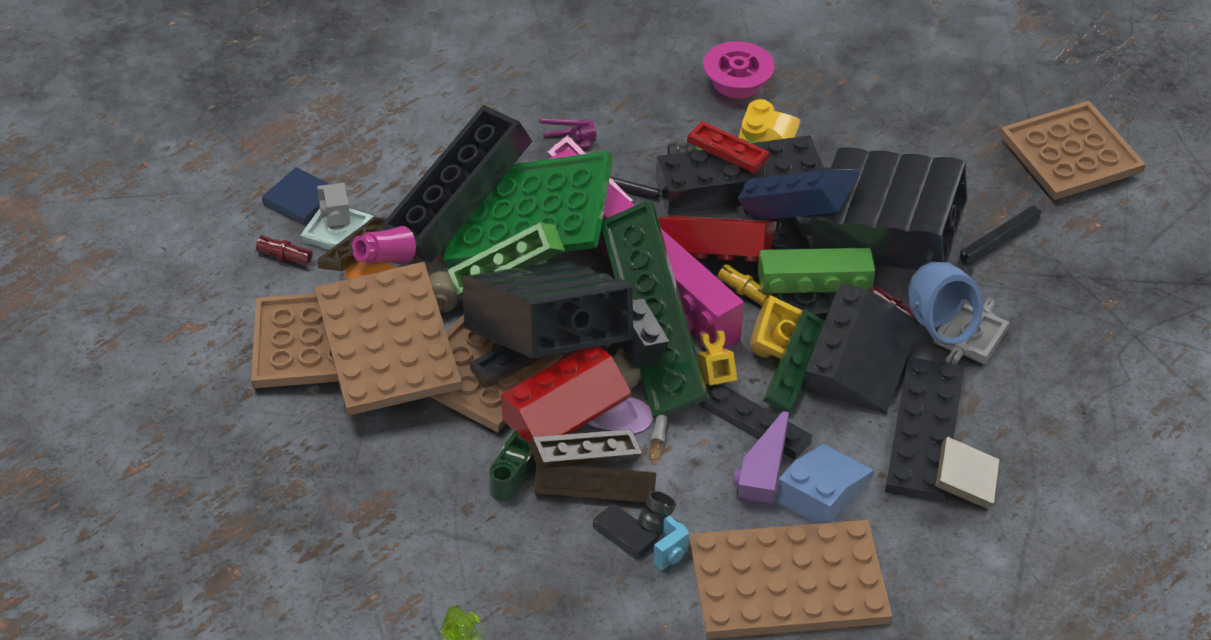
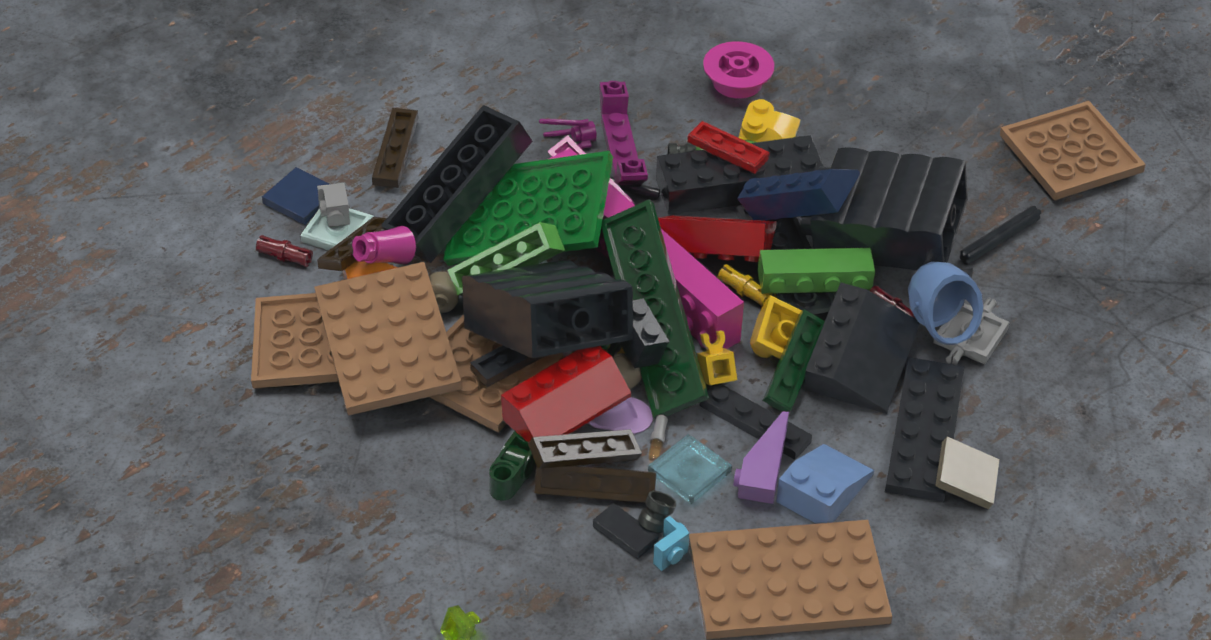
(395, 148): none -> dark brown plate
(618, 135): none -> magenta slope
(690, 468): none -> clear light blue tile

